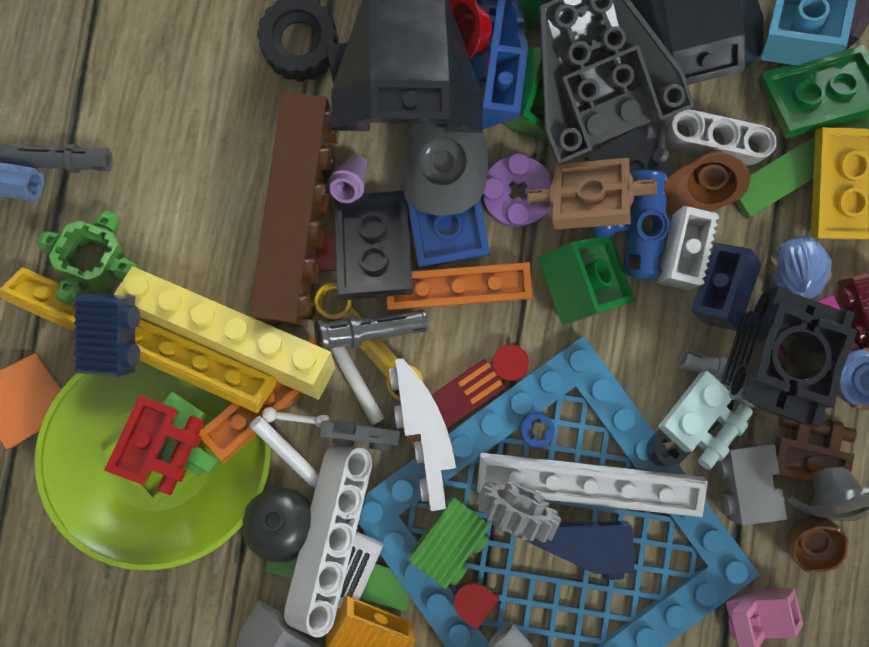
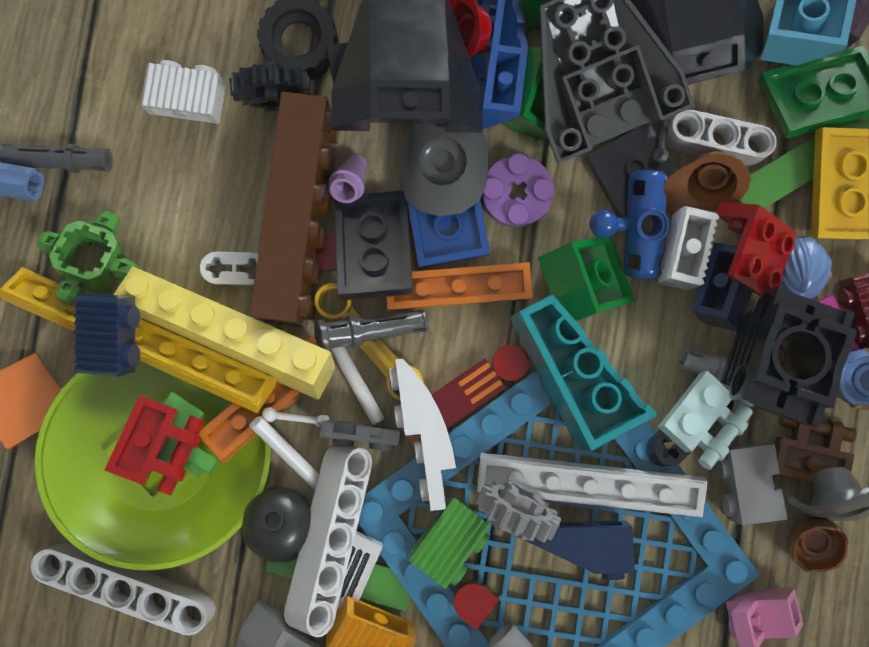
(107, 592): none -> white beam
(183, 92): none -> white brick
(229, 259): none -> white beam
(263, 84): none -> black gear
(548, 433): blue bush -> none
(580, 380): none -> teal wedge
(592, 193): medium nougat plate -> none
(762, 247): none -> red bracket

